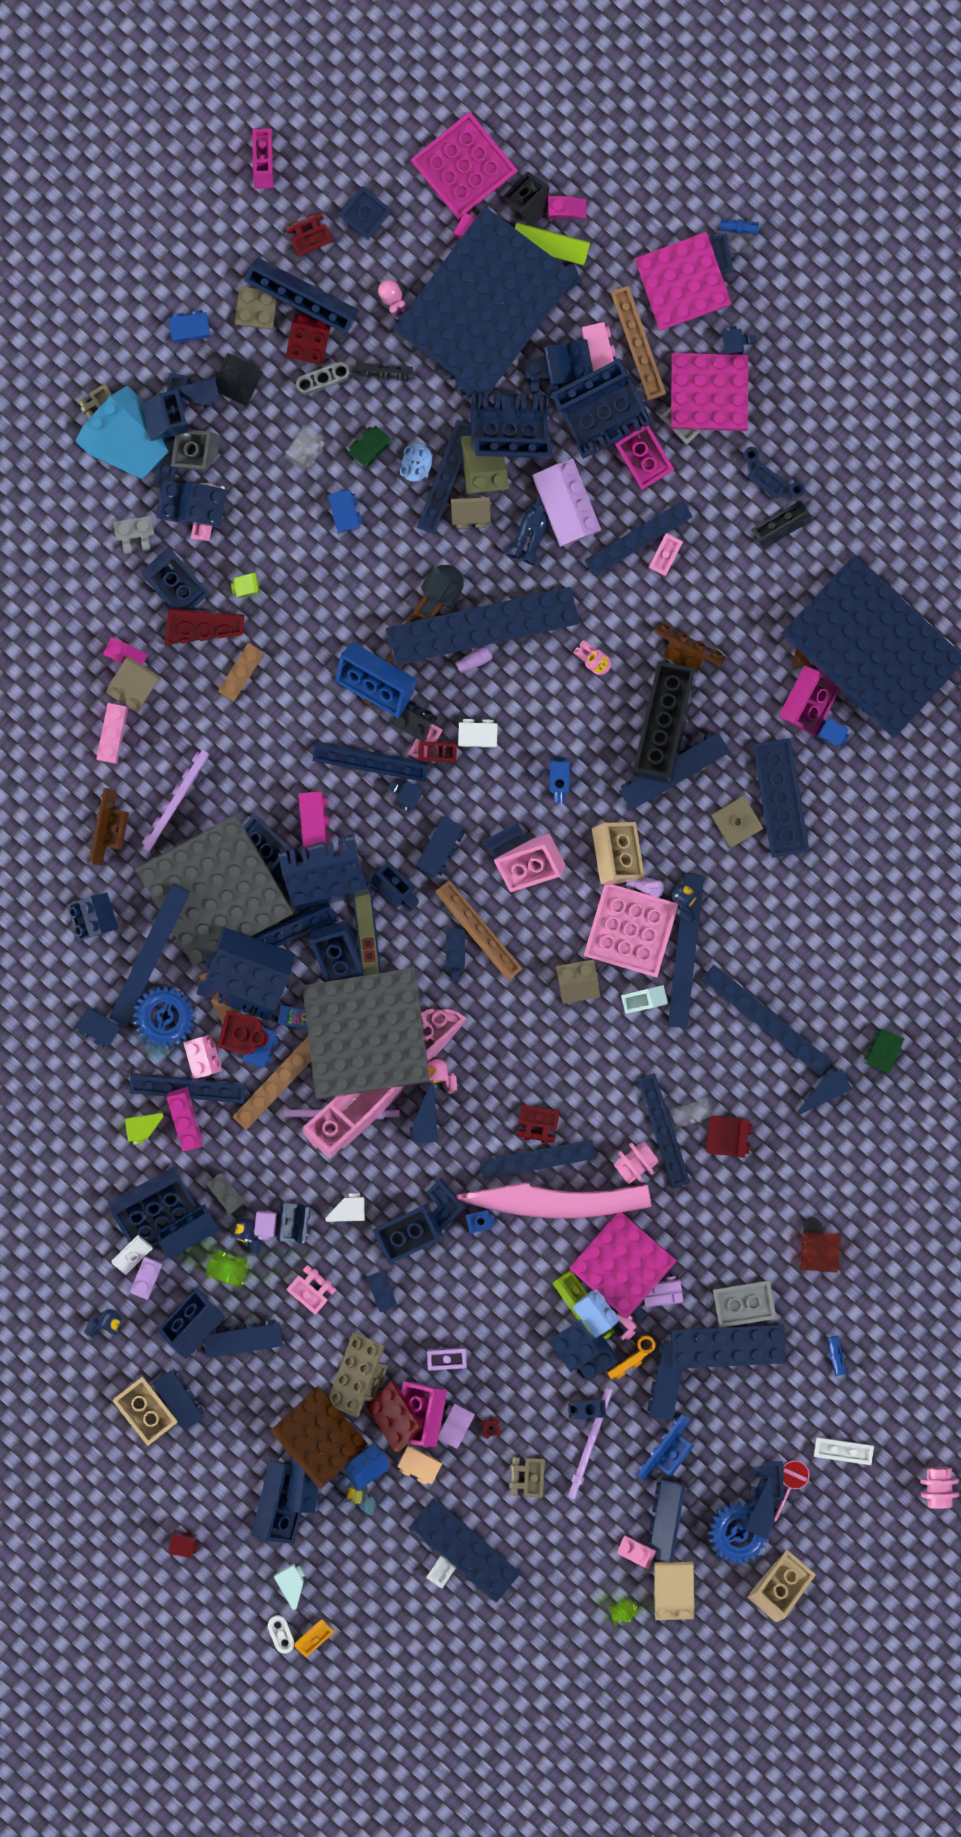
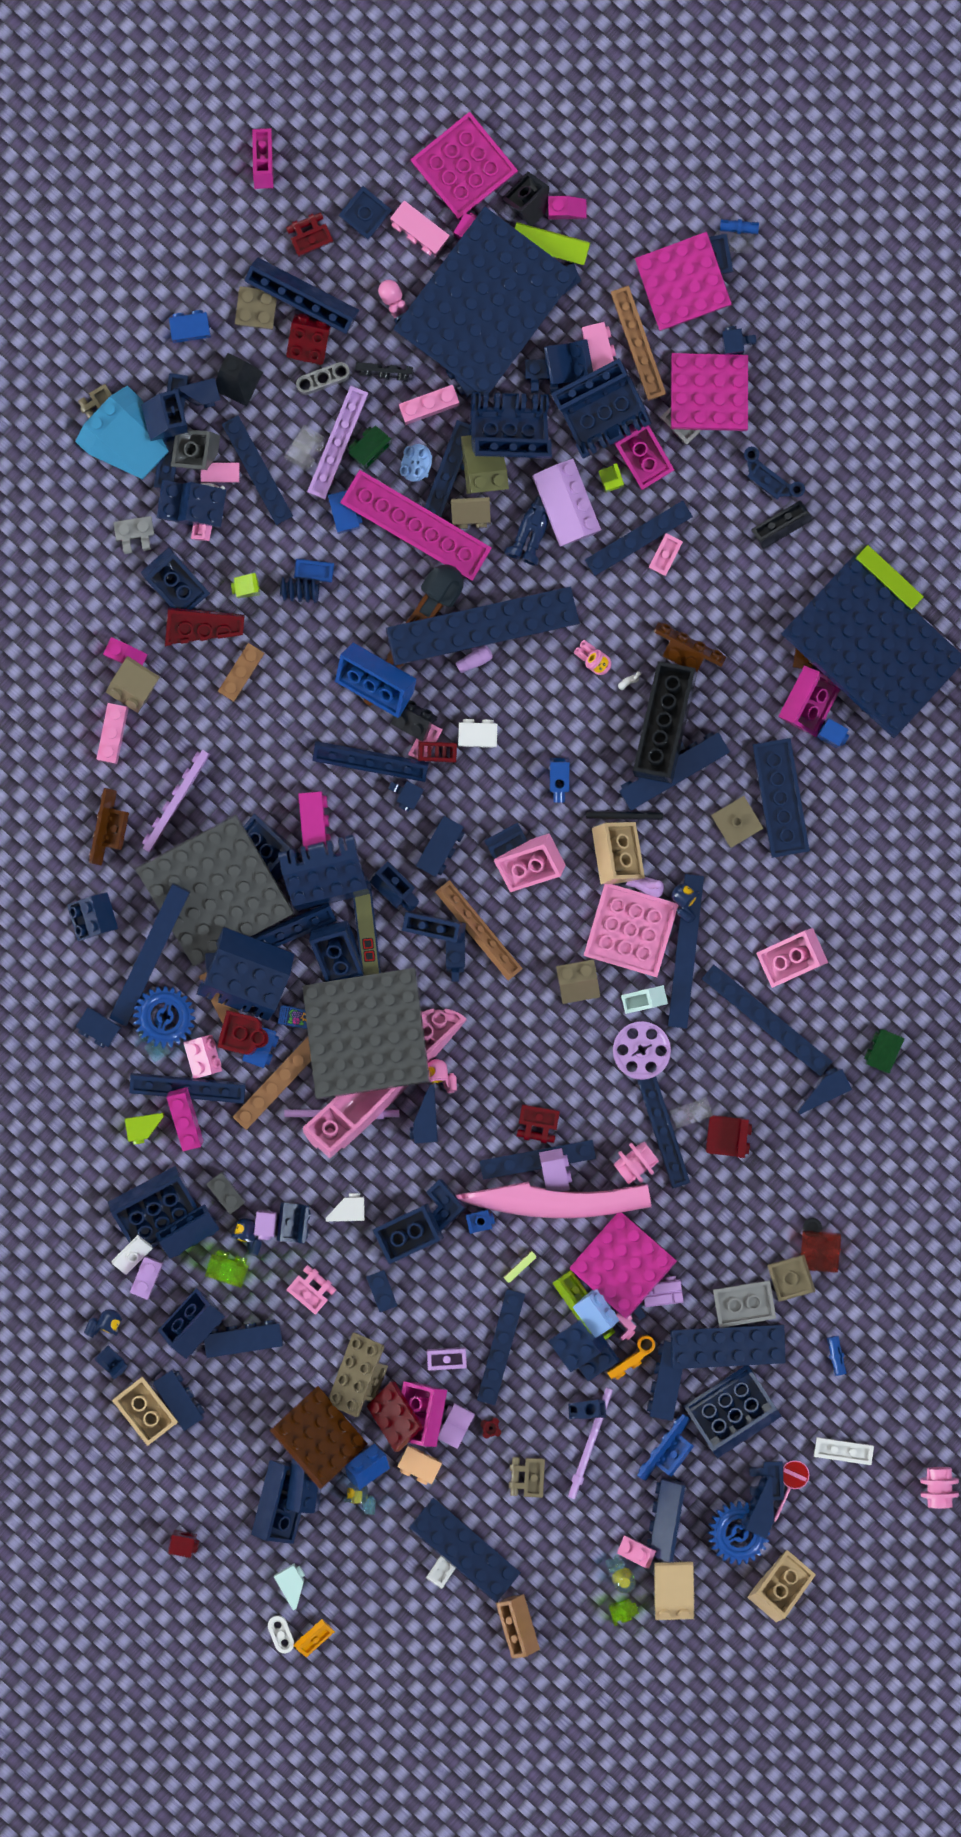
(111, 1362): none -> dark blue bracket
(221, 473): none -> bright pink tile
(257, 470): none -> dark blue plate
(299, 589): none -> dark blue piece
(314, 570): none -> blue tile
(337, 442): none -> lavender plate
(415, 524): none -> dark pink plate
(419, 229): none -> bright pink brick
(429, 404): none -> bright pink brick
(434, 927): none -> dark blue brick
(501, 1347): none -> dark blue plate
(517, 1626): none -> medium nougat brick
(518, 1268): none -> yellowish green tile
(554, 1170): none -> lavender brick
(611, 478): none -> lime panel
(622, 1577): none -> clear light blue piece
(624, 815): none -> black bar
(629, 680): none -> white piece
(650, 1054): none -> lavender wedge
(732, 1411): none -> dark blue slope
(791, 1278): none -> dark tan plate
(792, 957): none -> bright pink slope
(889, 577): none -> lime slope

